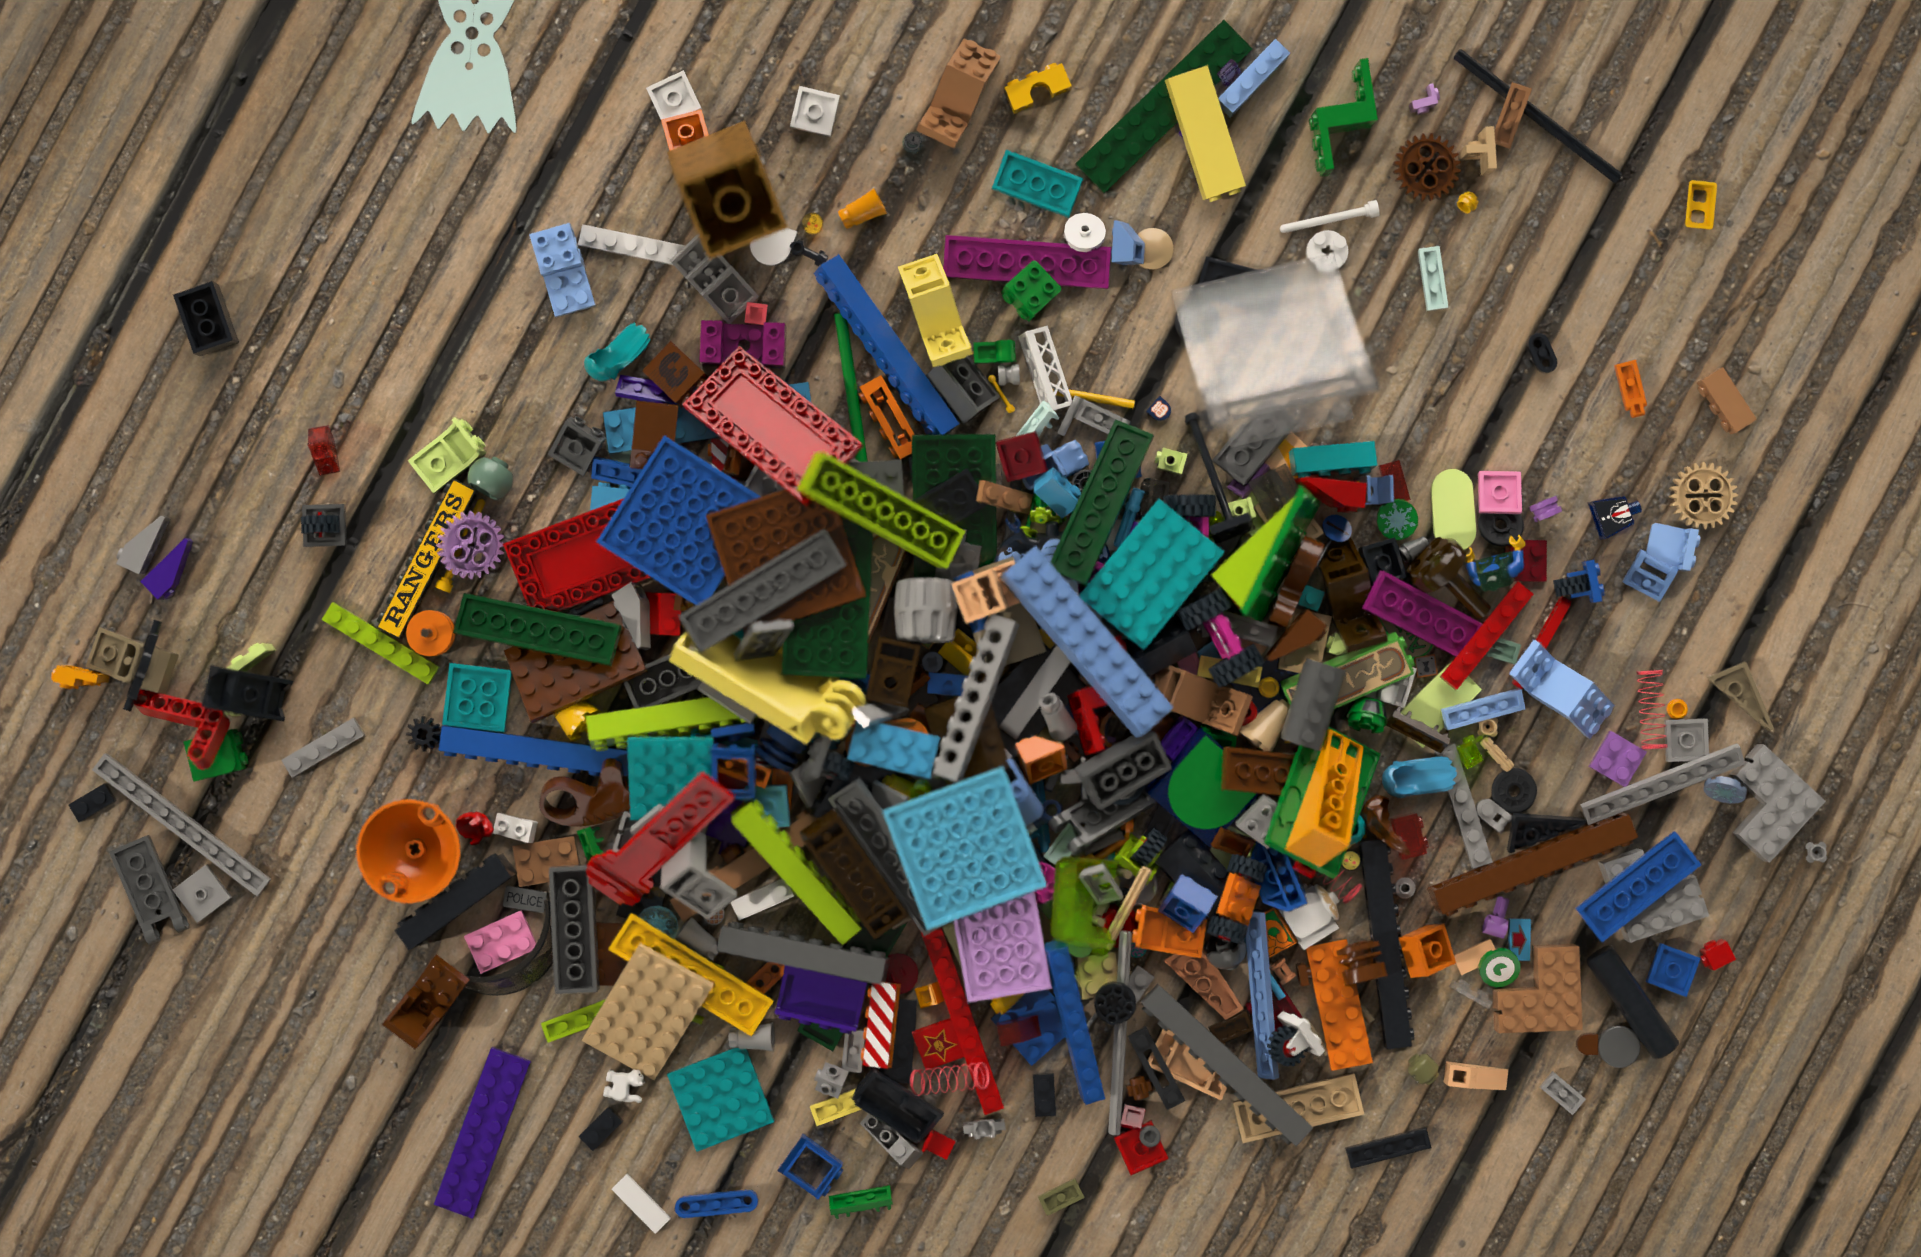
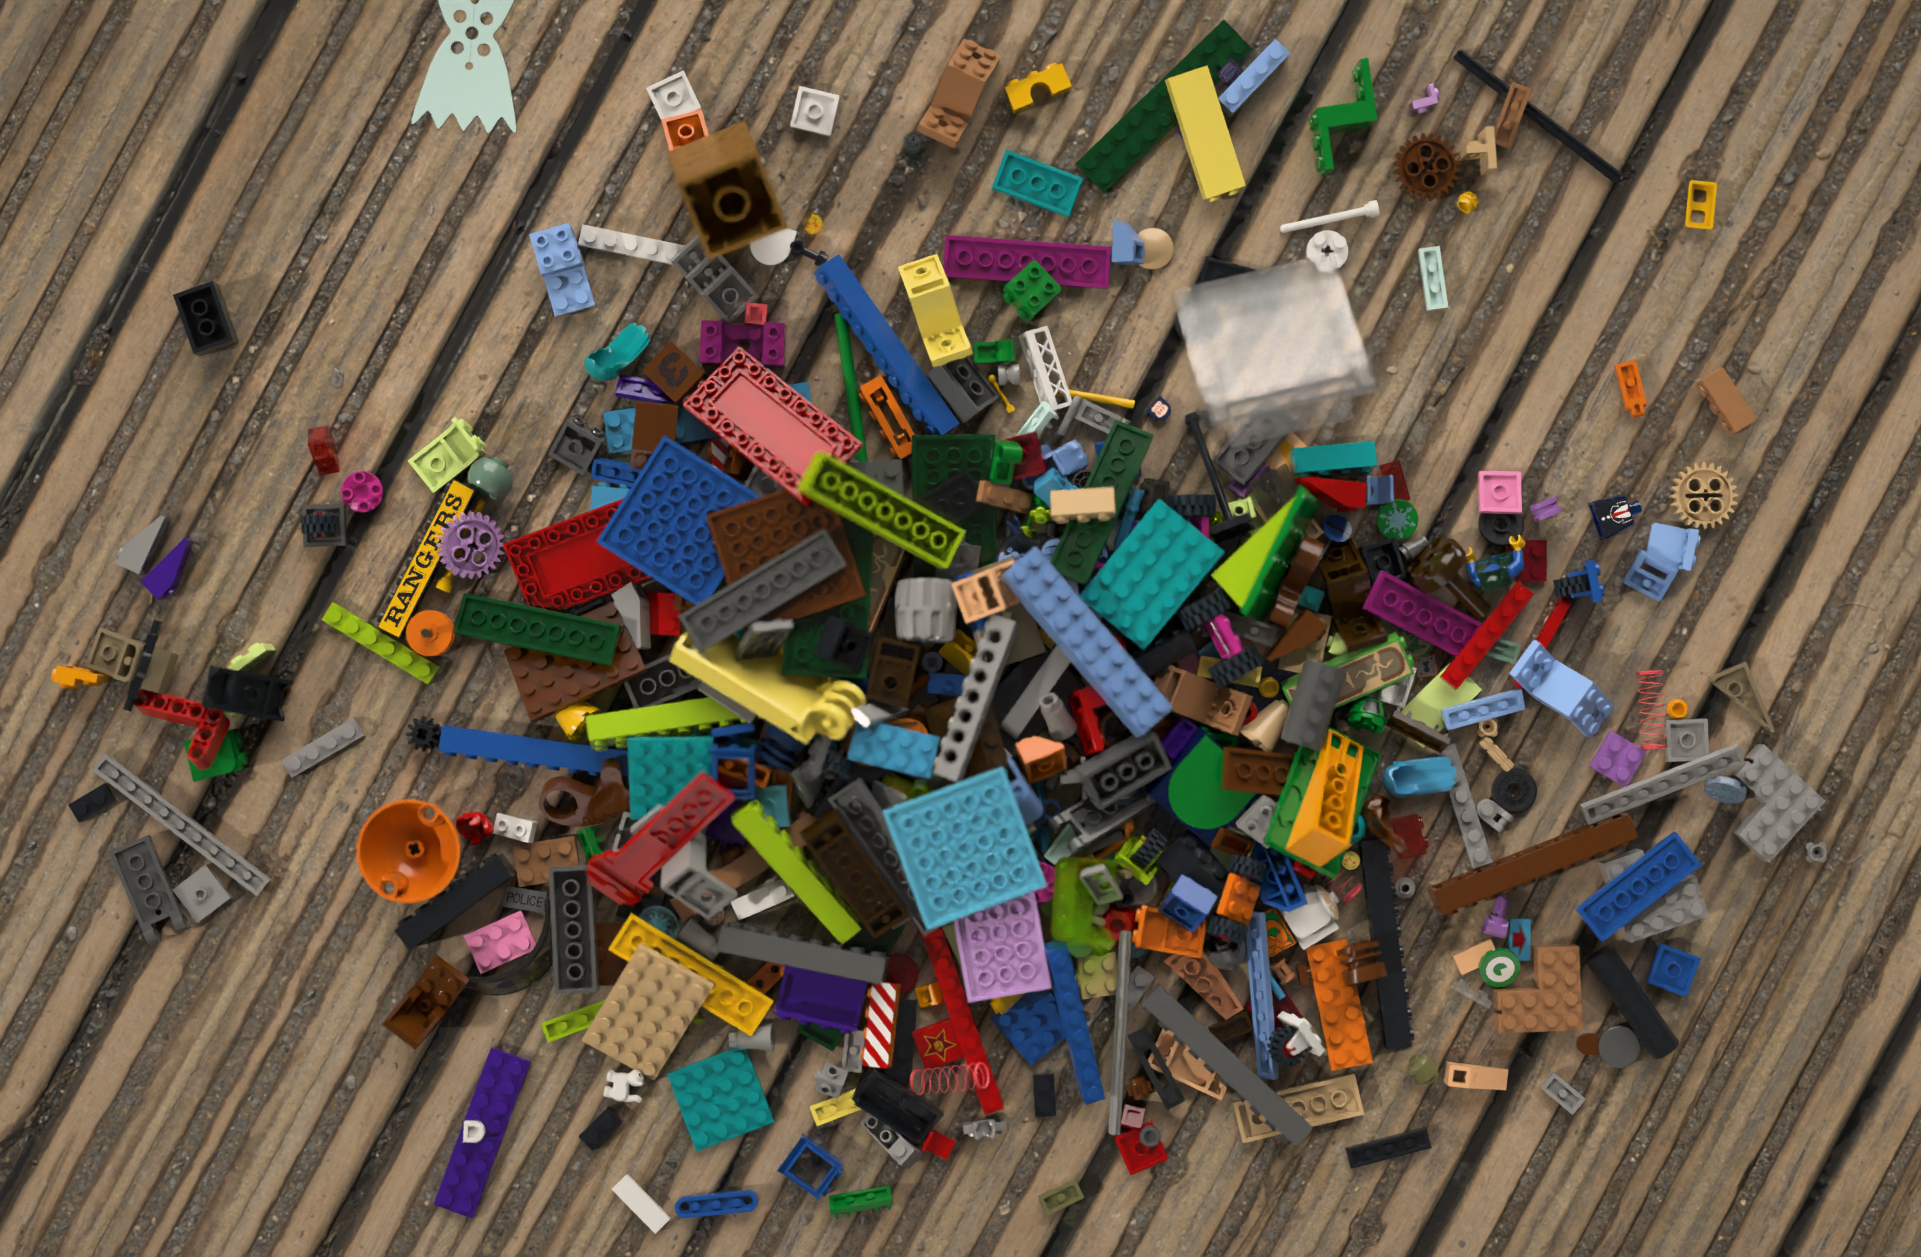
(362, 491): none -> dark pink dish
(473, 1131): none -> white tile
(477, 697): teal plate -> none
(843, 644): none -> black slope
(862, 209): light orange plant -> none
(1004, 460): none -> green plate
(1018, 1030): clear red slope -> none
(1082, 240): white plate -> none
(1083, 504): none -> tan brick
(1115, 1002): black tile -> none
(1129, 901): tan axle -> none
(1176, 467): yellowish green brick -> none
(1427, 950): orange brick -> none
(1453, 507): yellowish green tile -> none
(1469, 751): clear neon green bracket -> none
(1532, 828): black wing -> none
(1543, 352): black plate -> none
(1716, 954): red brick -> none

